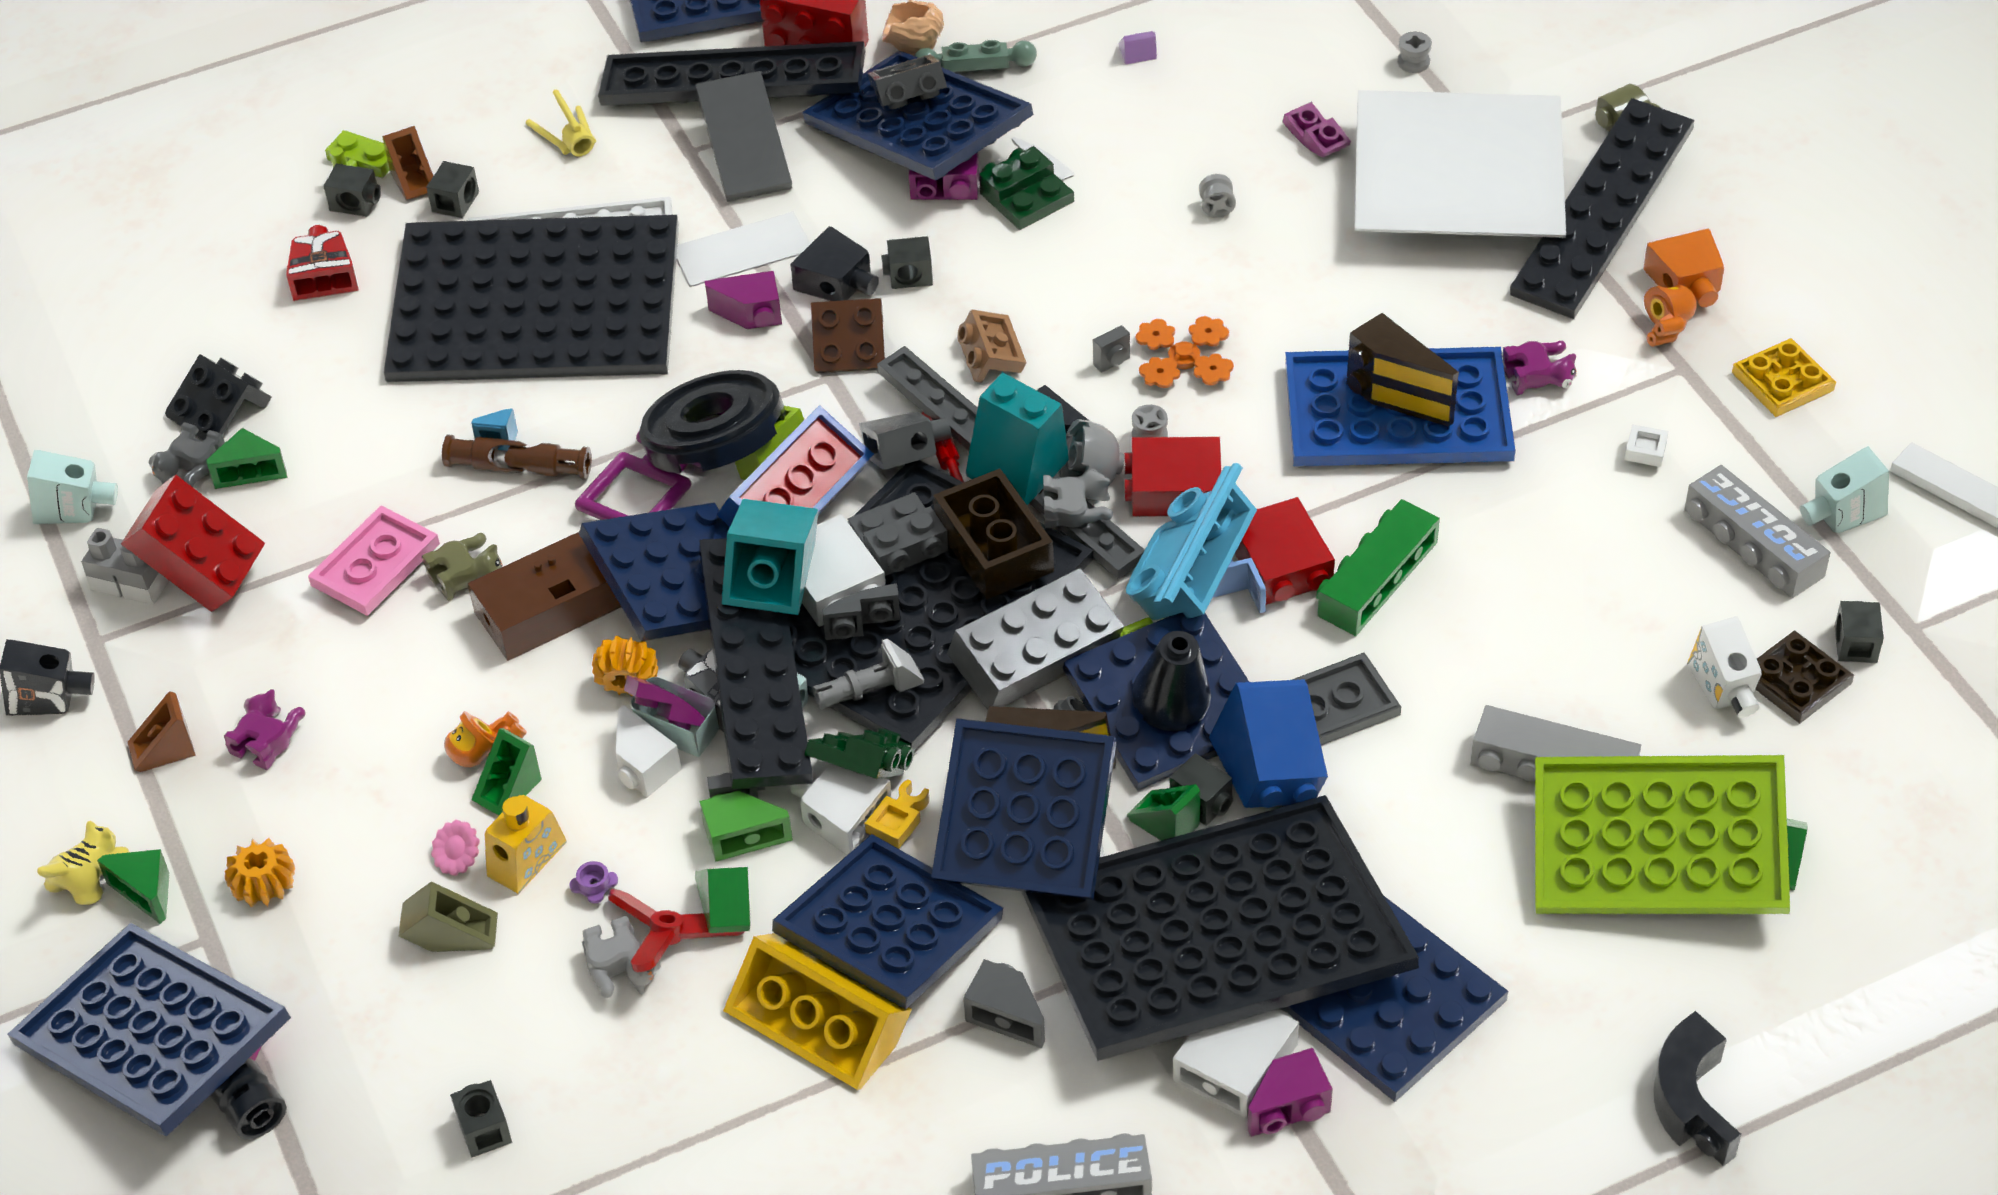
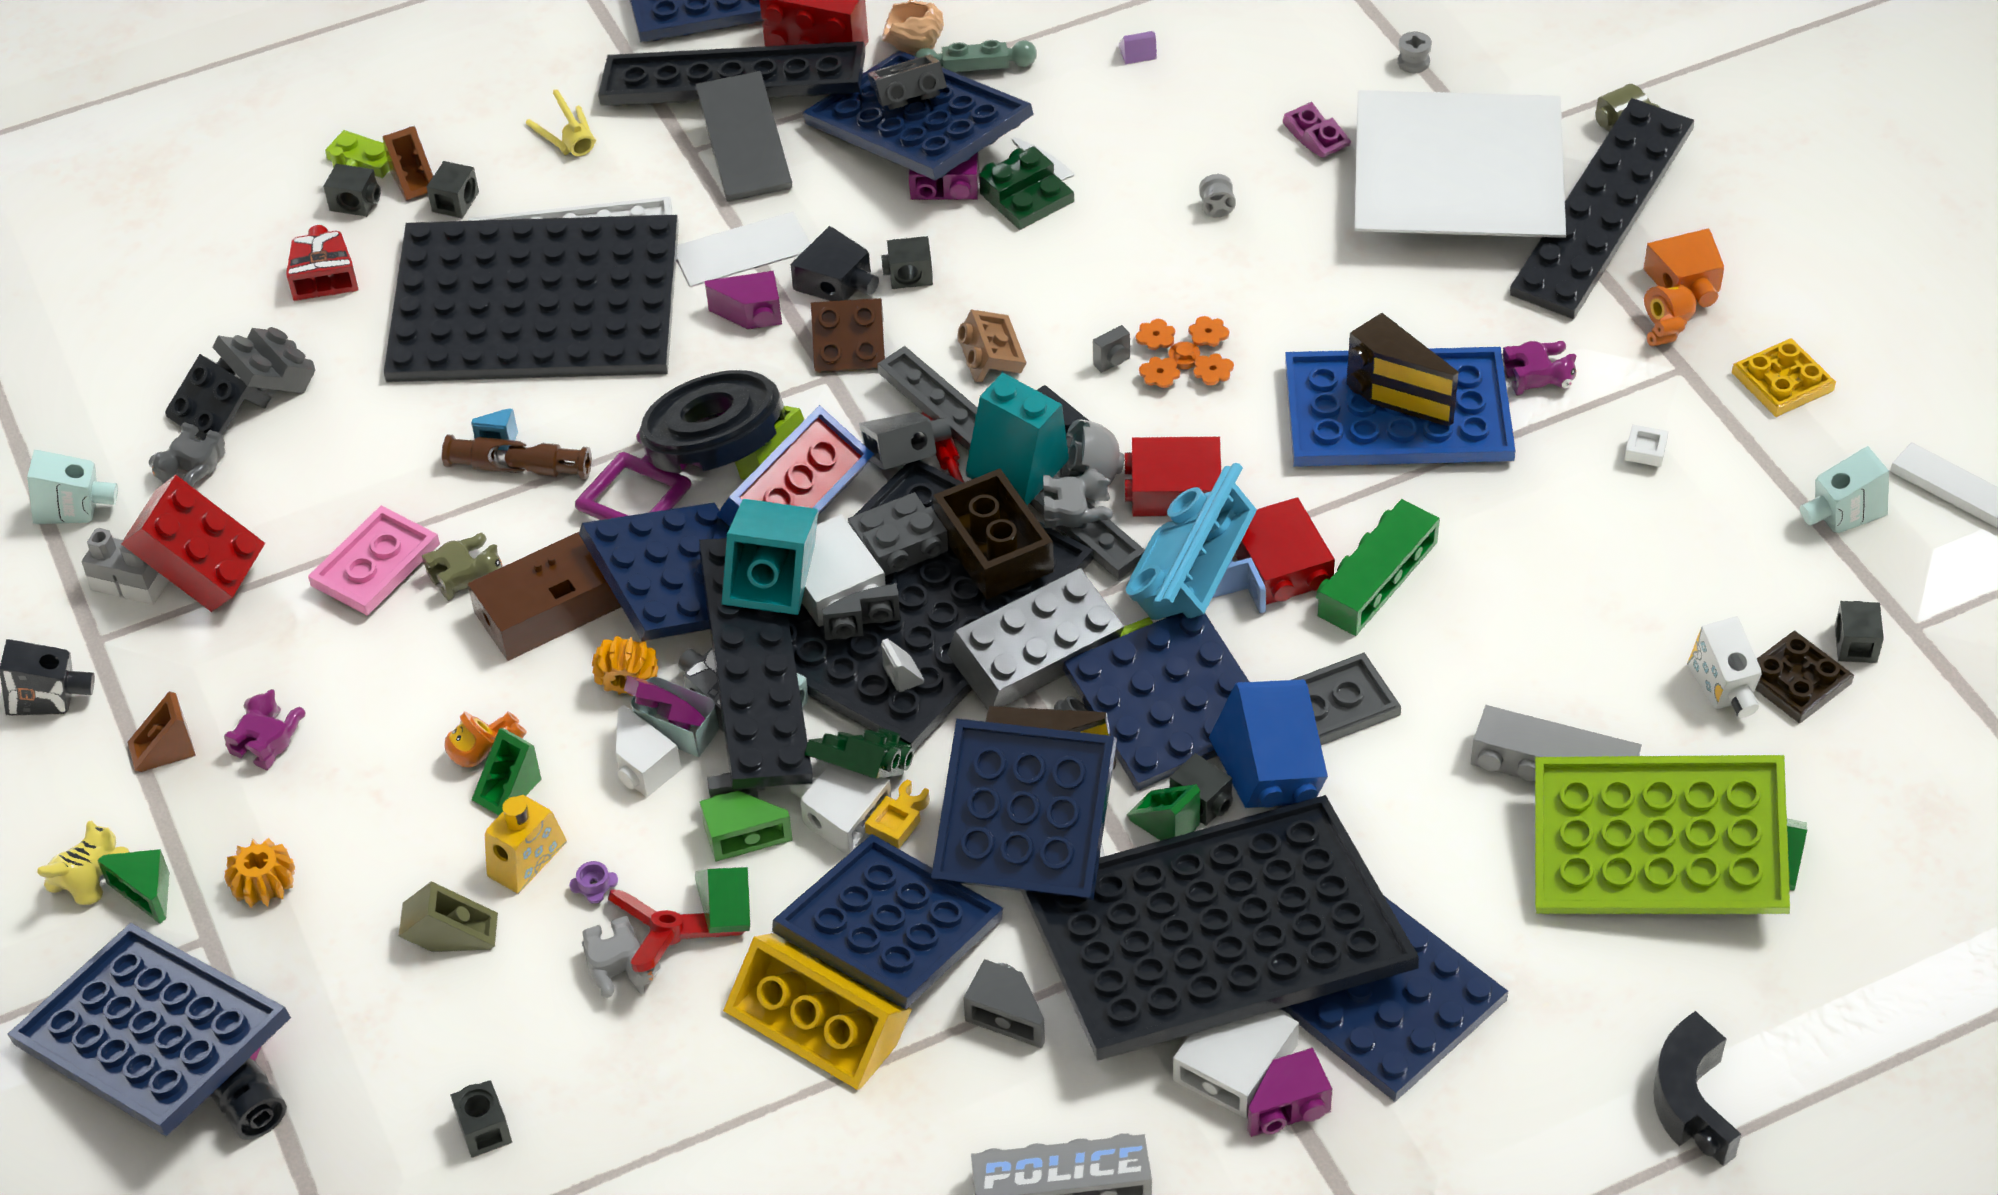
(245, 461): green slope -> none
(266, 360): none -> dark grey plate
(455, 847): bright pink piece -> none
(853, 685): light grey pin -> none
(1149, 421): light grey wheel -> none
(1173, 684): black cone -> none
(1757, 531): light grey brick -> none

